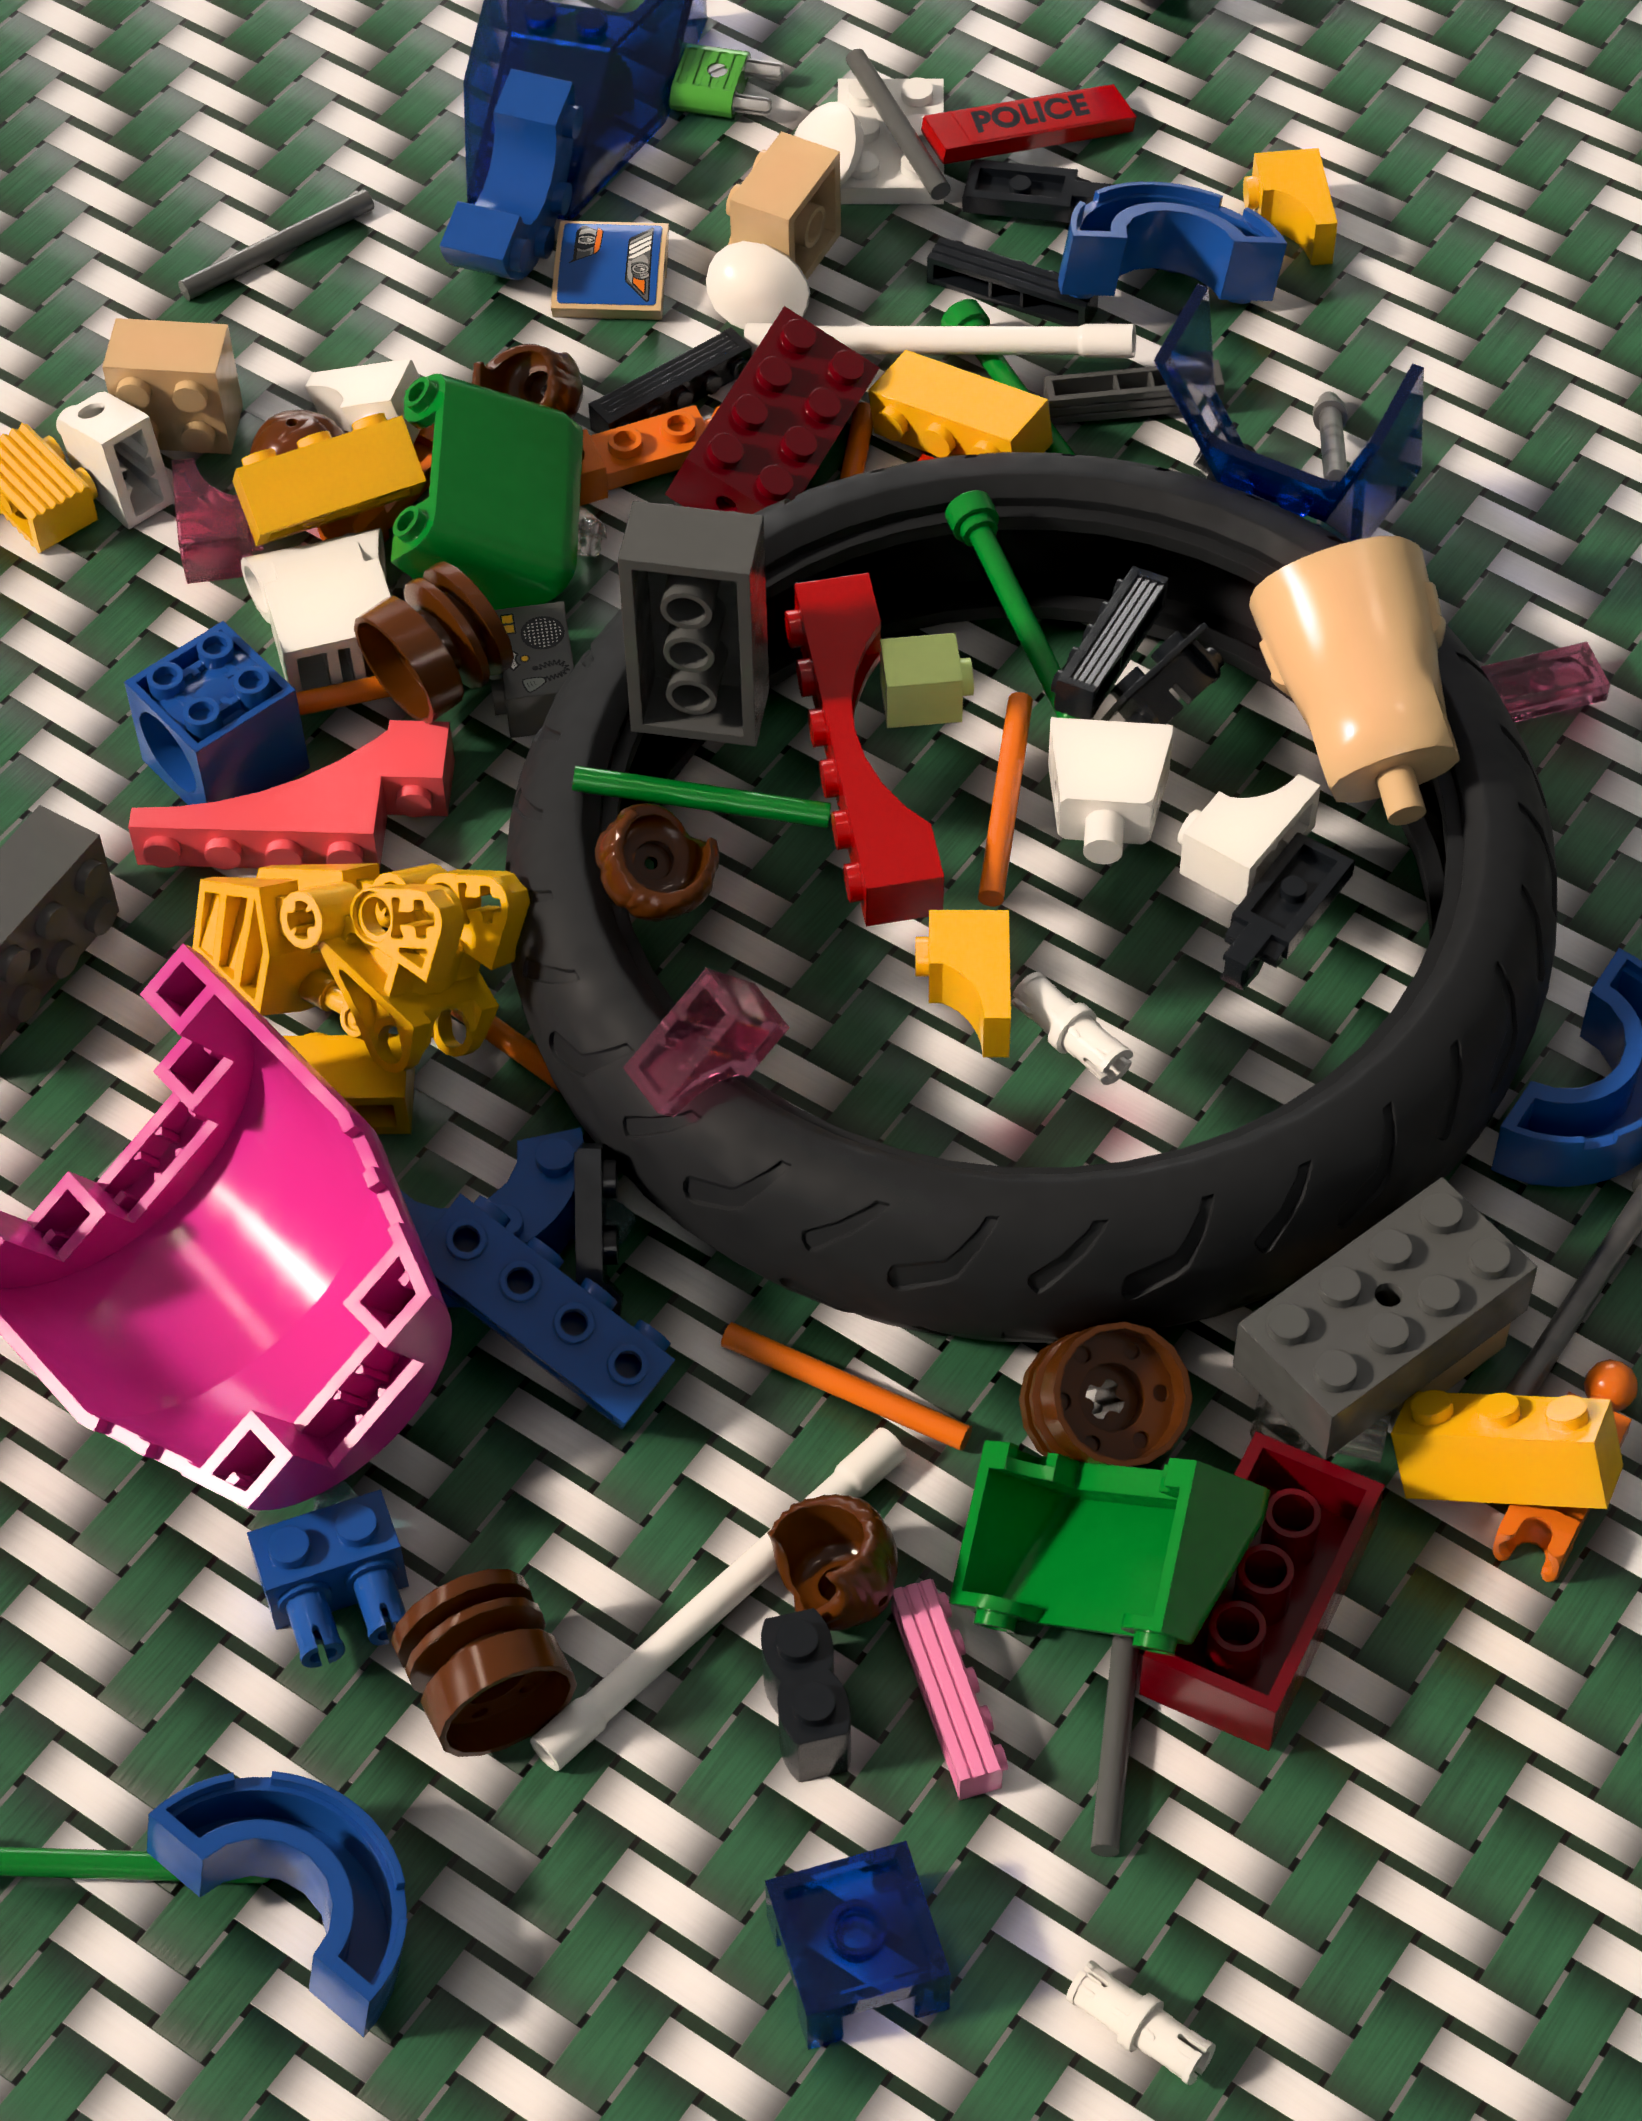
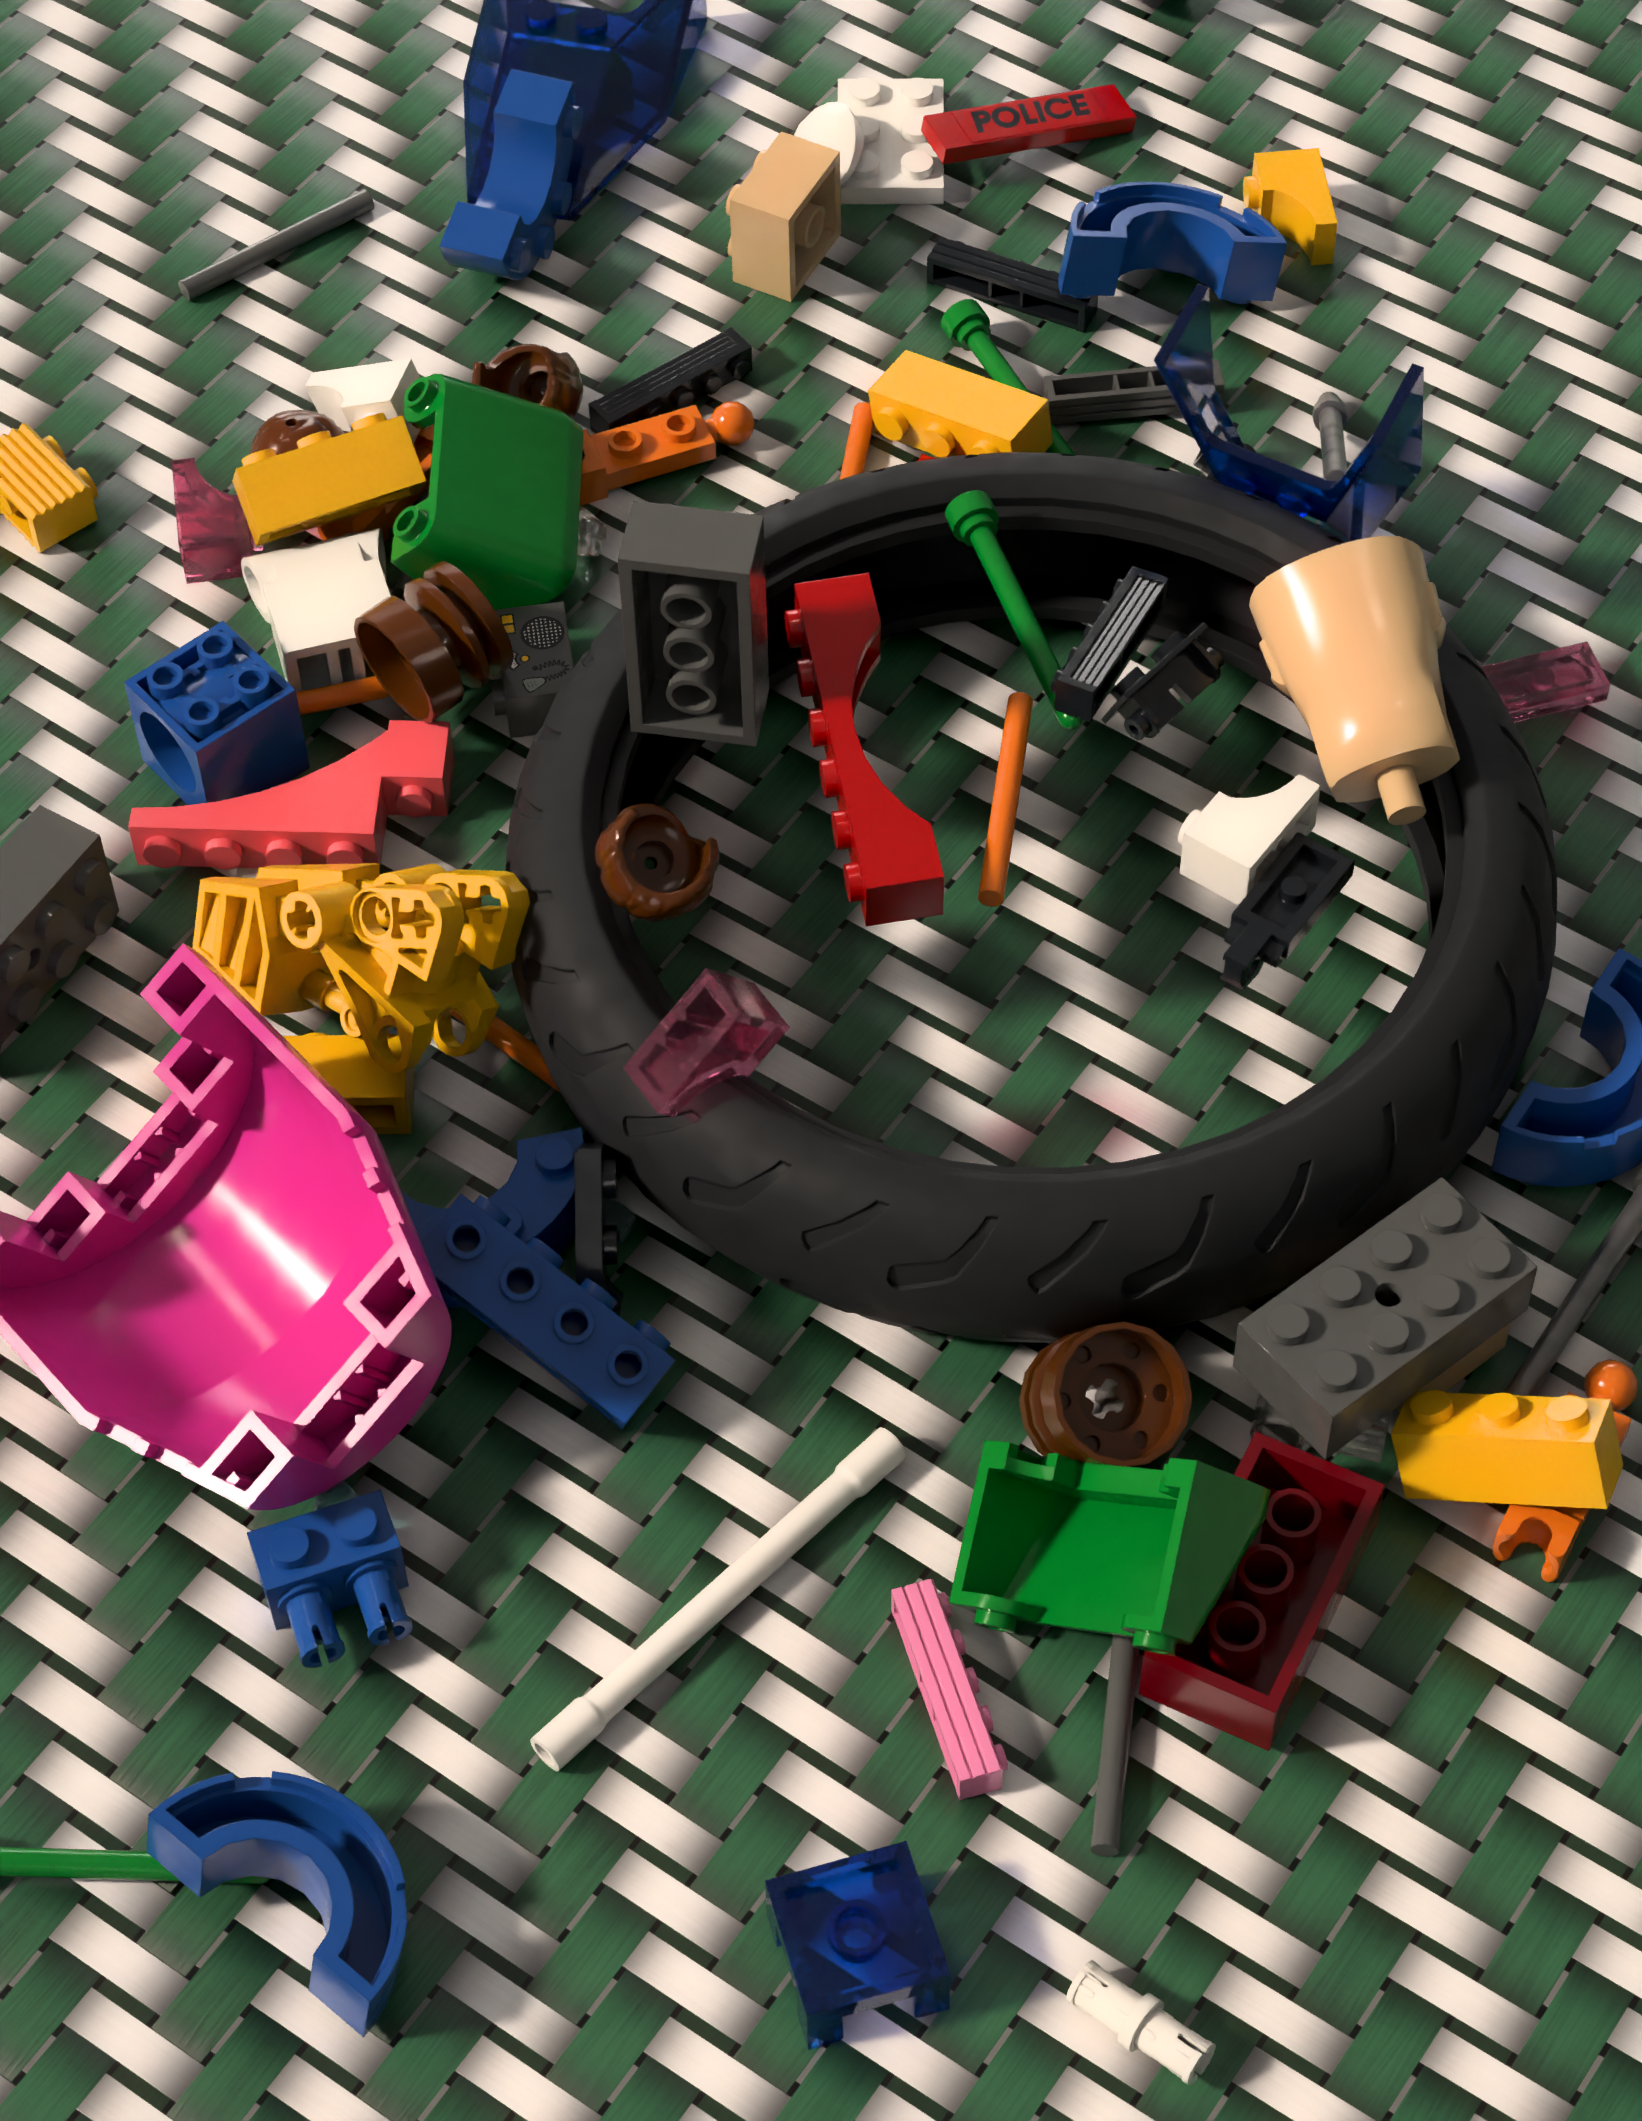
(112, 439): white torso -> none
(180, 379): tan brick -> none
(483, 1662): reddish brown wheel -> none
(610, 270): slope -> none
(701, 796): green bar -> none
(714, 81): bright green piece -> none
(754, 283): white hat -> none
(774, 420): dark red brick -> none
(806, 1695): black brick -> none
(836, 1558): reddish brown piece -> none
(846, 1386): orange bar -> none
(898, 124): dark grey bar -> none
(924, 680): yellowish green brick -> none
(970, 971): yellow arch -> none
(1025, 191): black hinge -> none
(1072, 1028): white pin -> none
(1082, 340): white piece -> none
(1107, 782): white torso -> none

